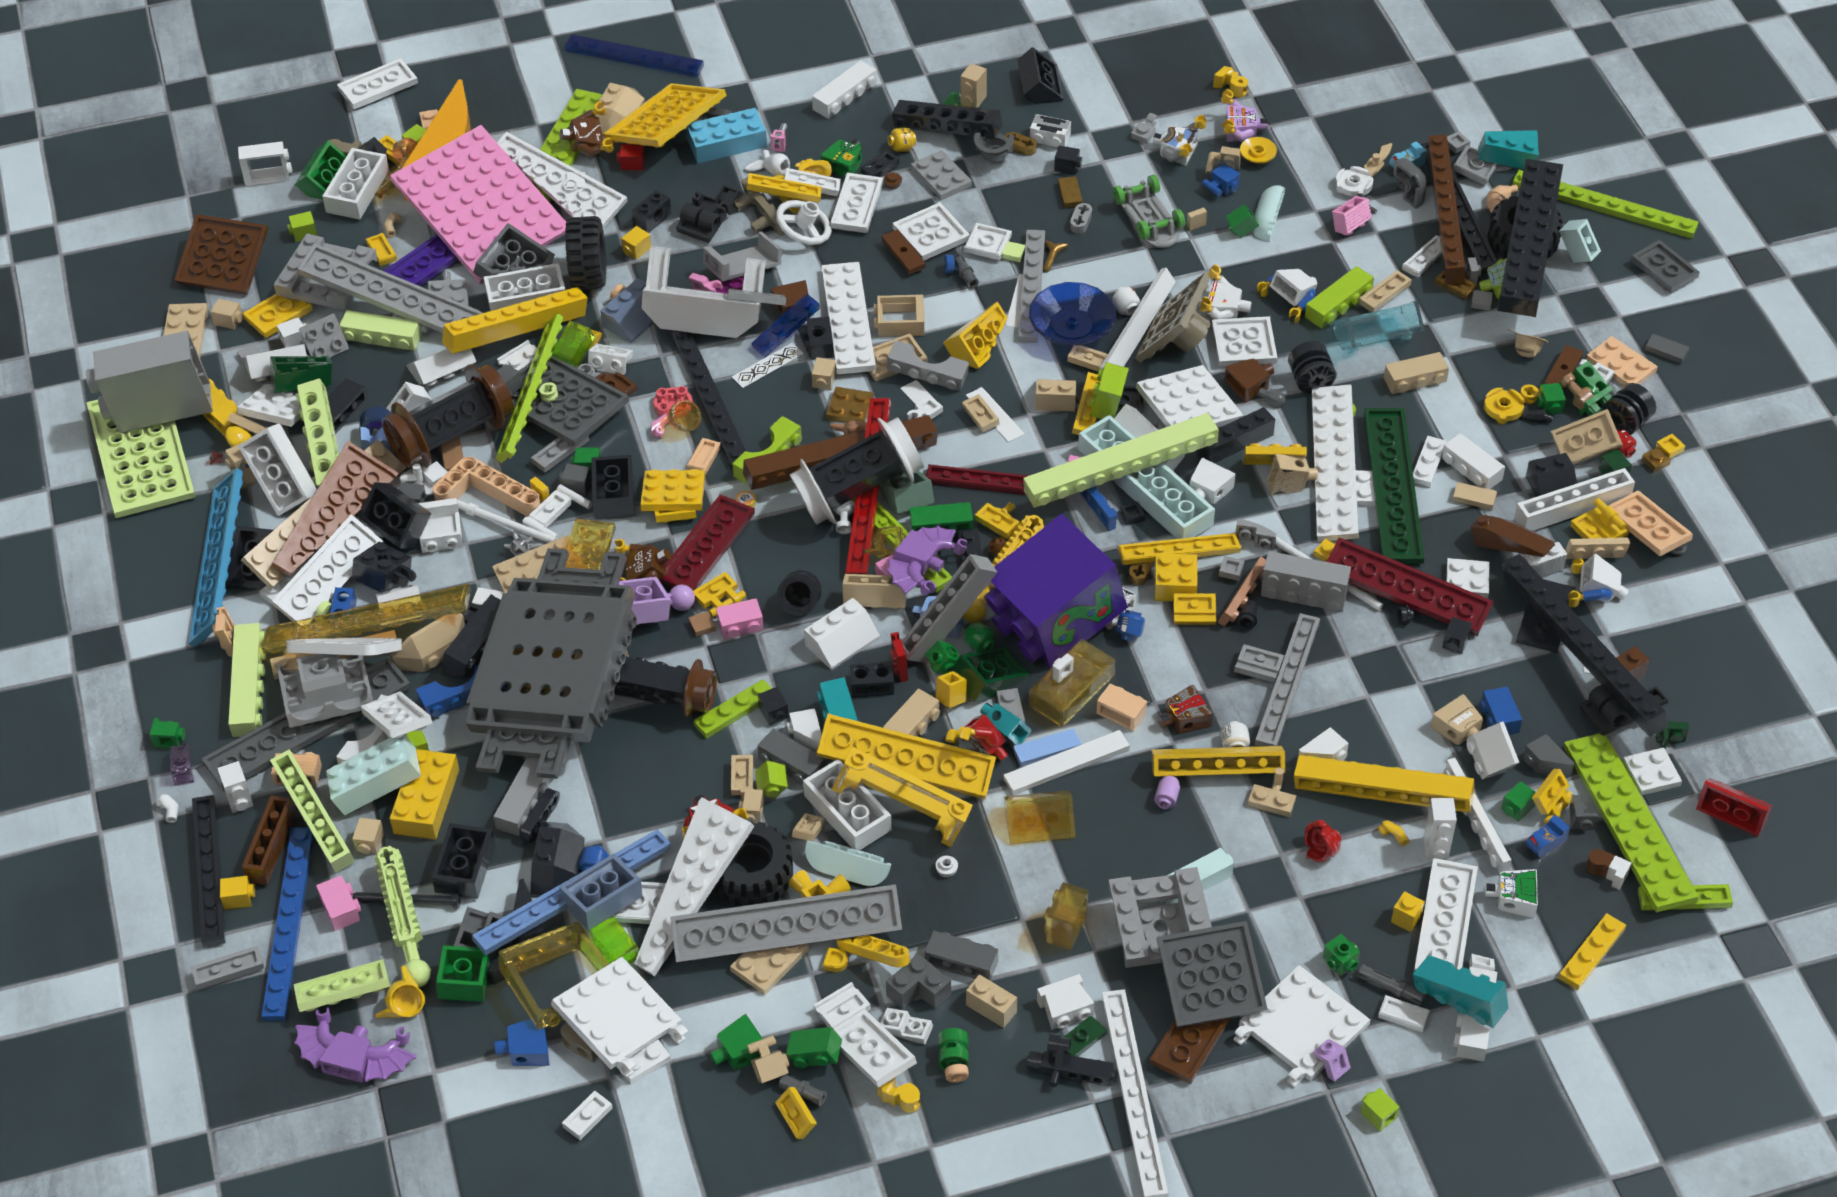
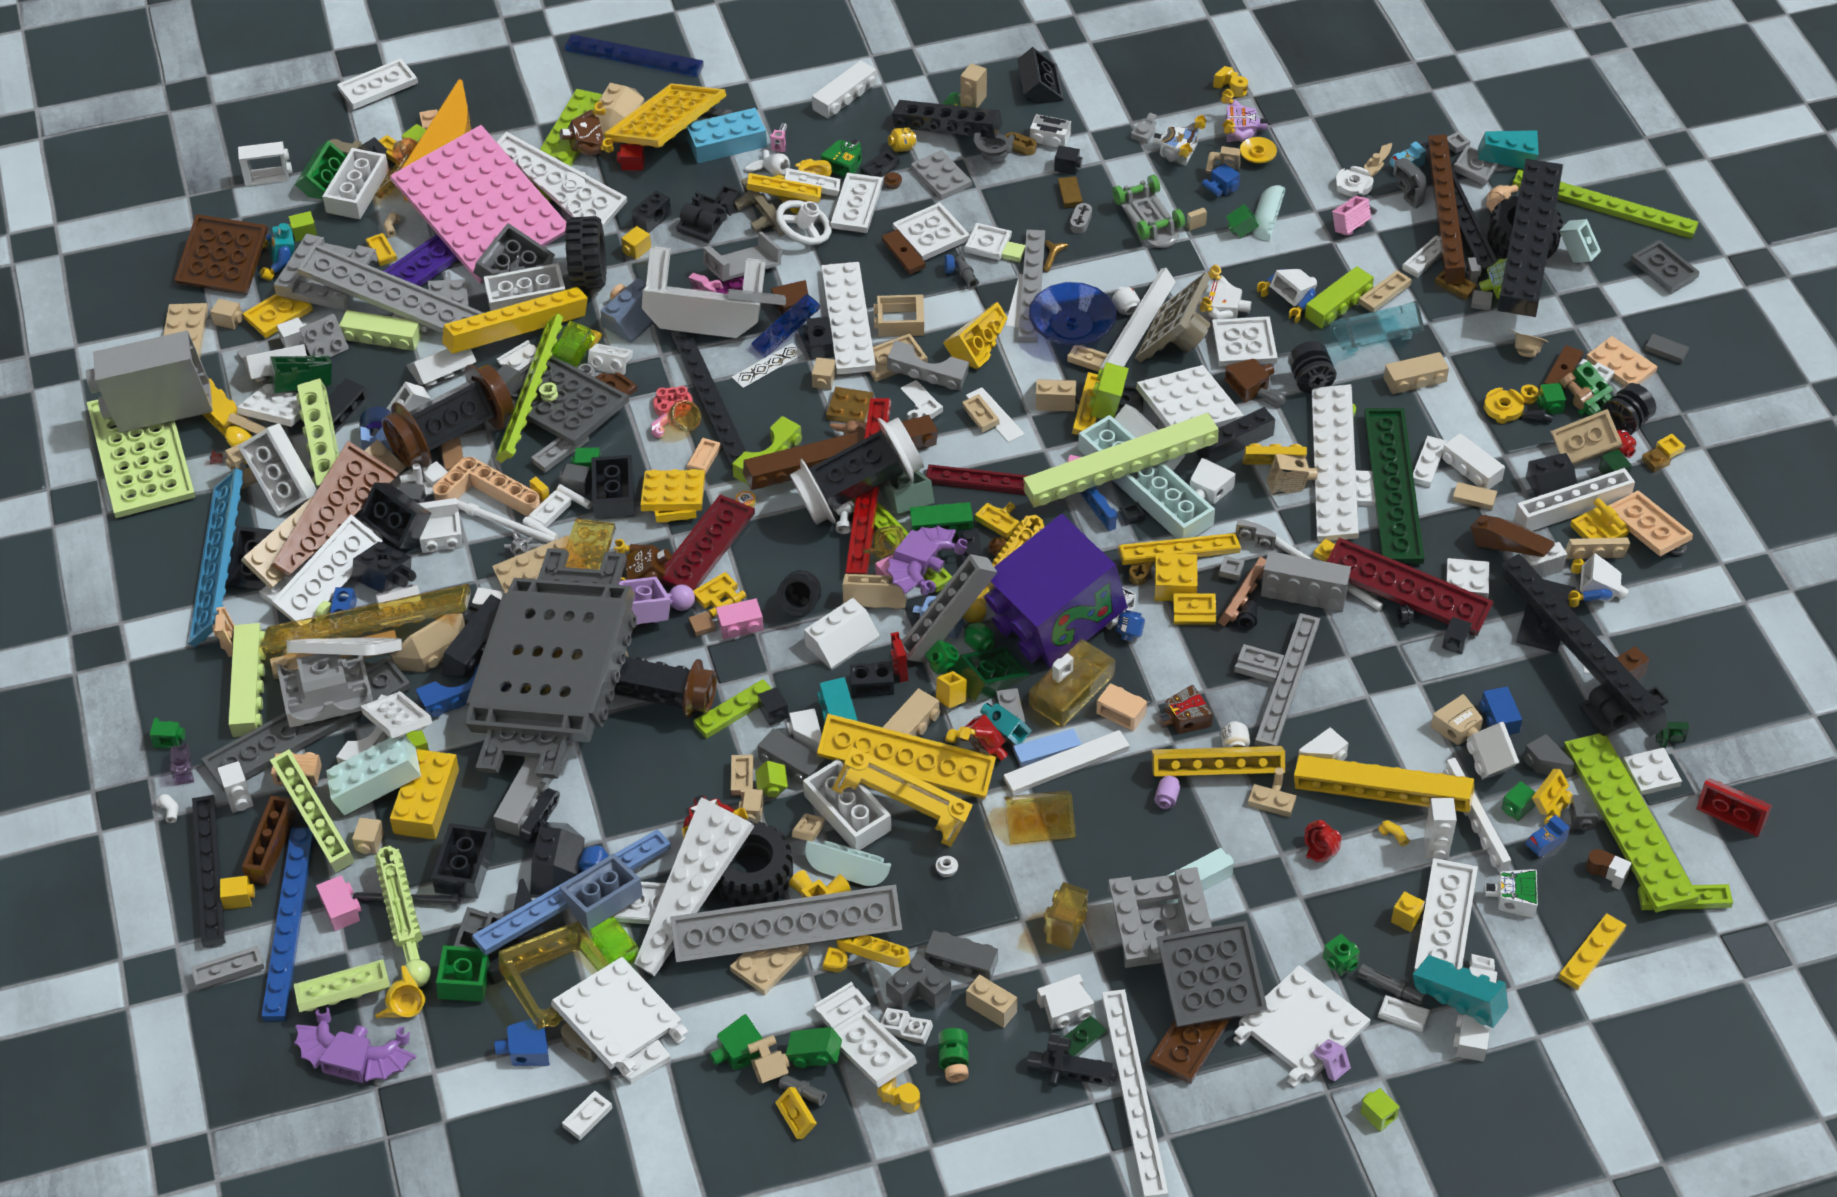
(281, 249): none -> torso

